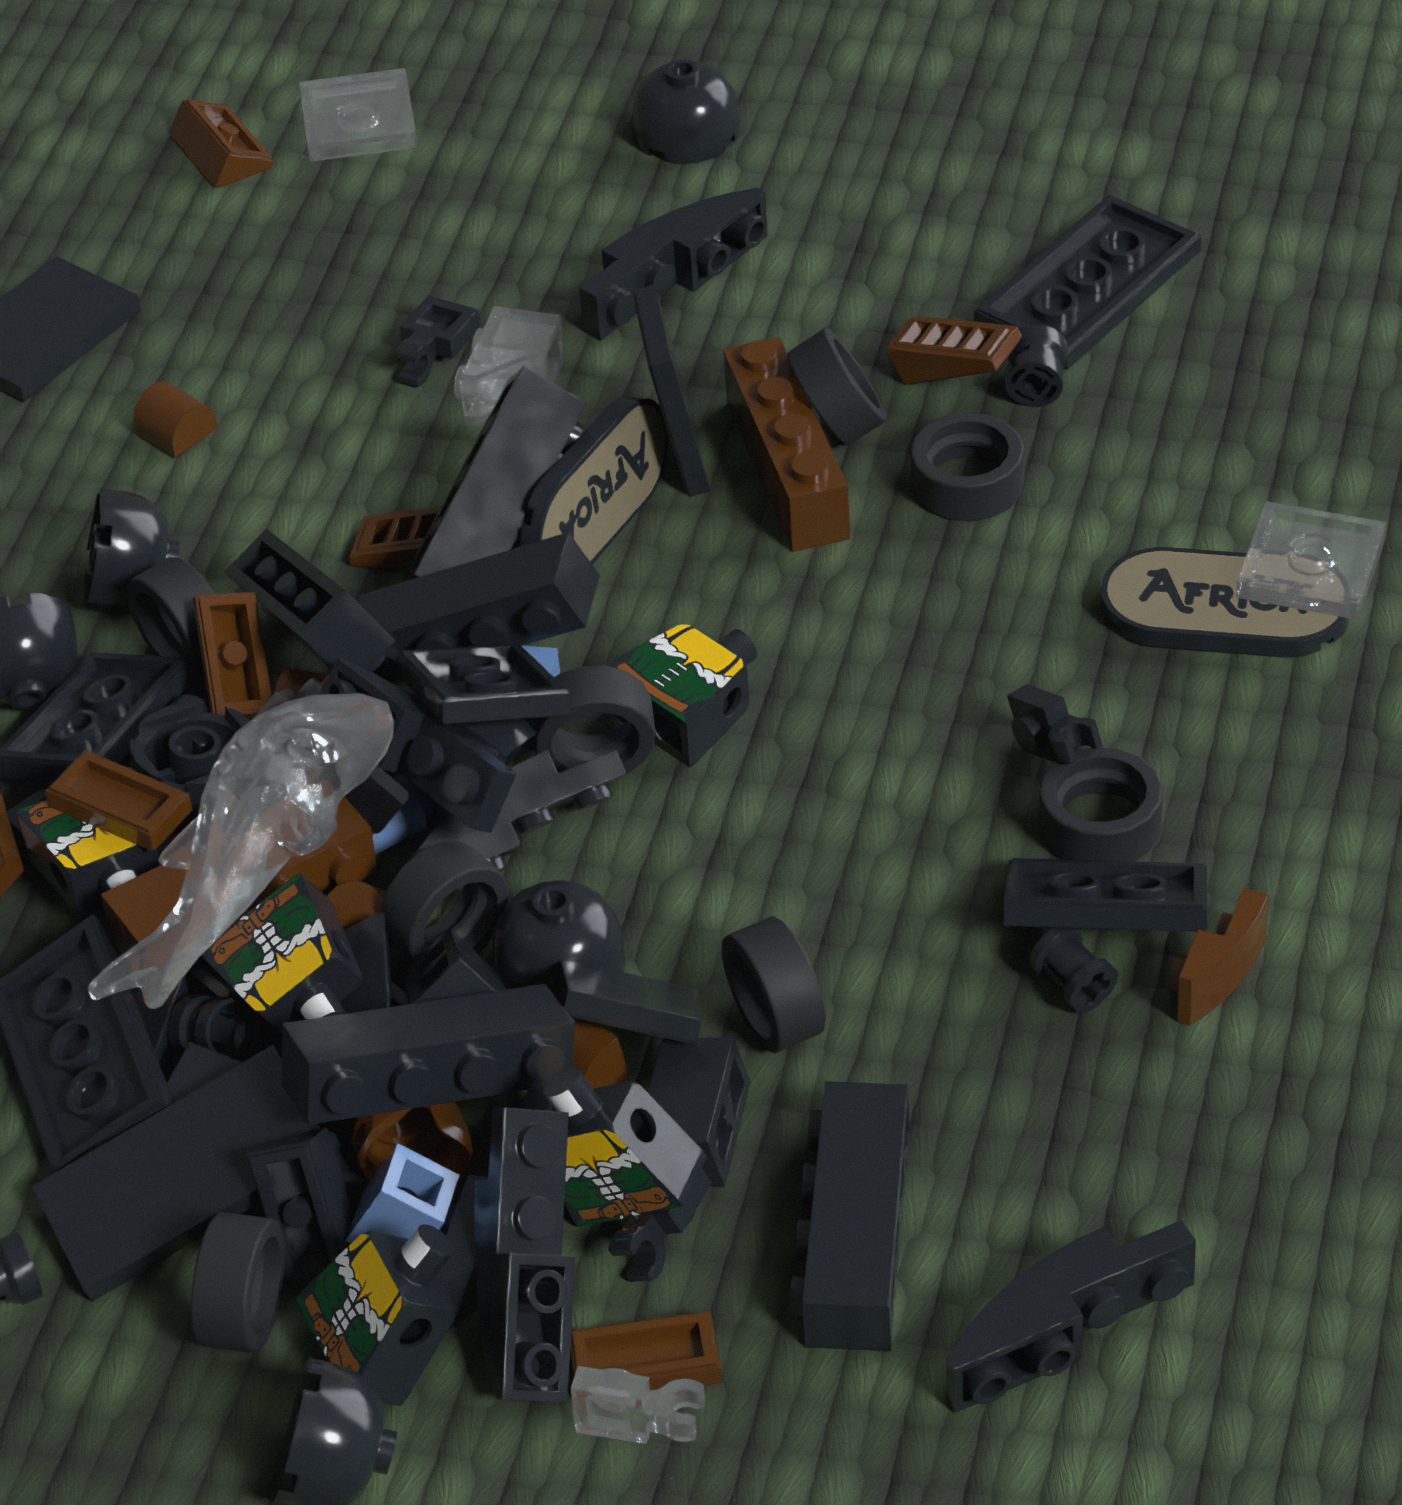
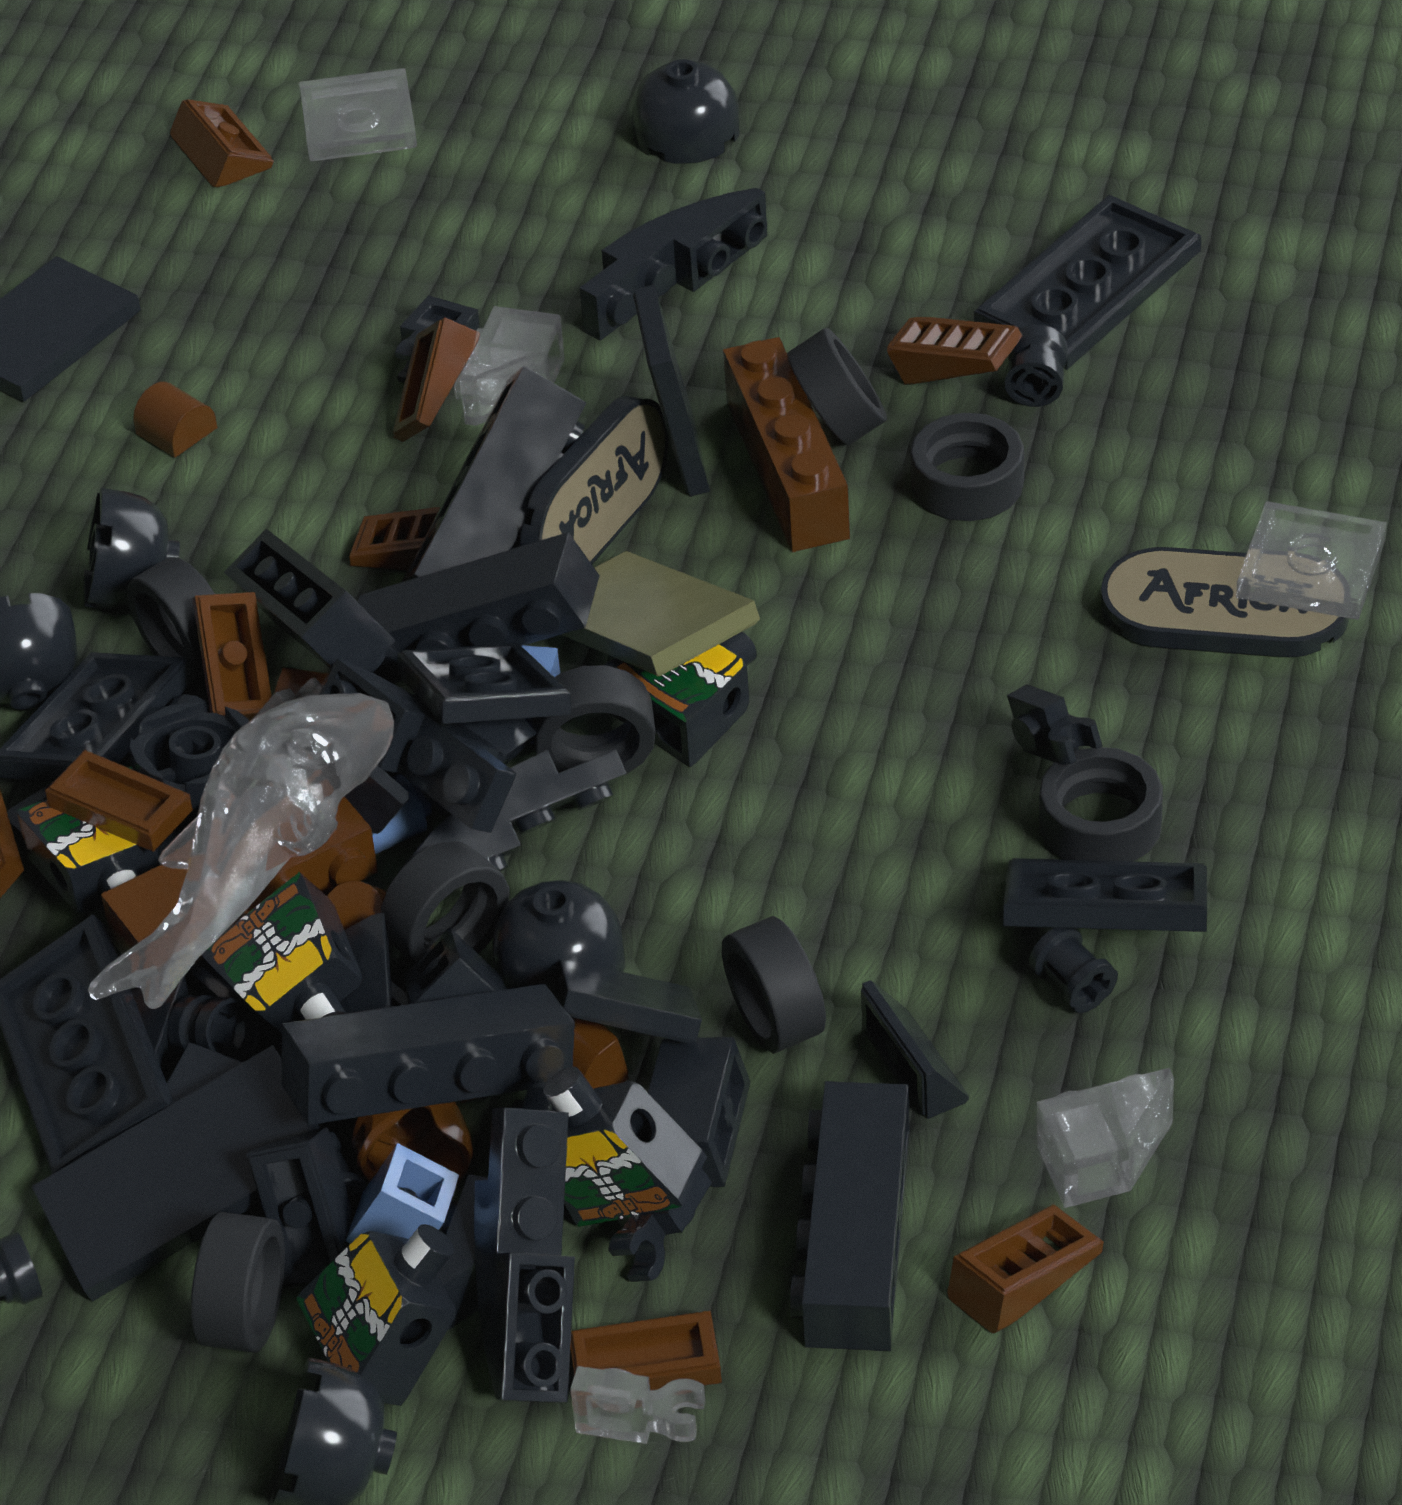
(432, 371): none -> reddish brown slope
(659, 614): none -> olive tile
(909, 1053): none -> black slope
(999, 1299): none -> reddish brown slope
(1042, 1314): black slope -> none
(1104, 1135): none -> clear slope
(1220, 959): reddish brown slope -> none

